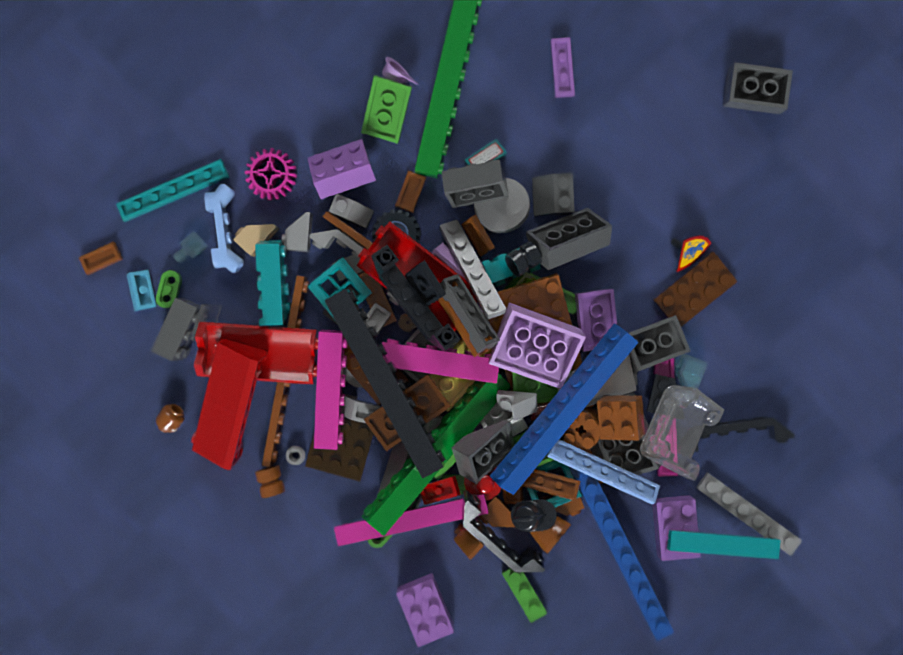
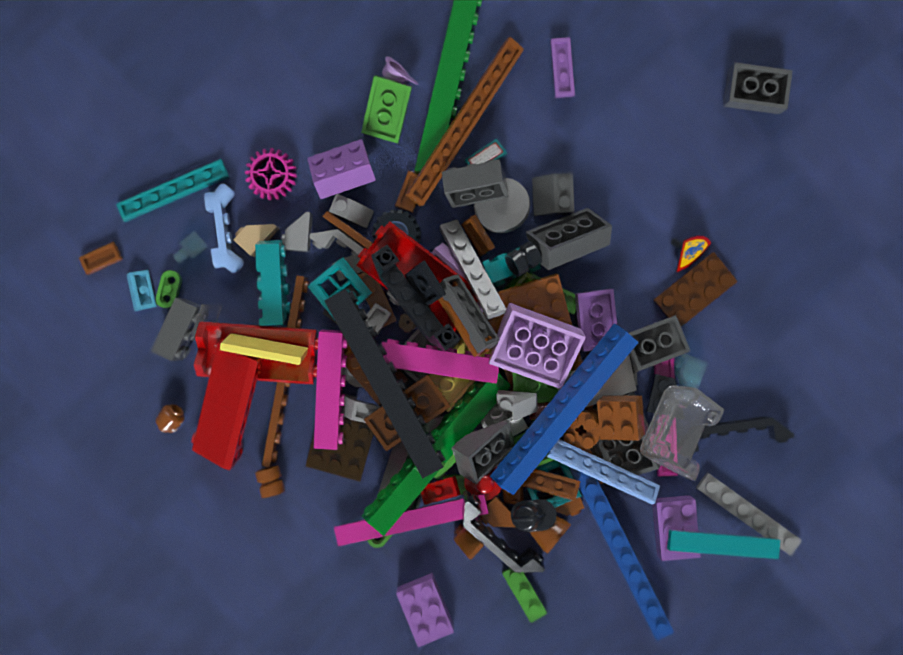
(264, 349): none -> light yellow tile
(289, 455): light grey plate -> none
(464, 121): none -> dark orange plate

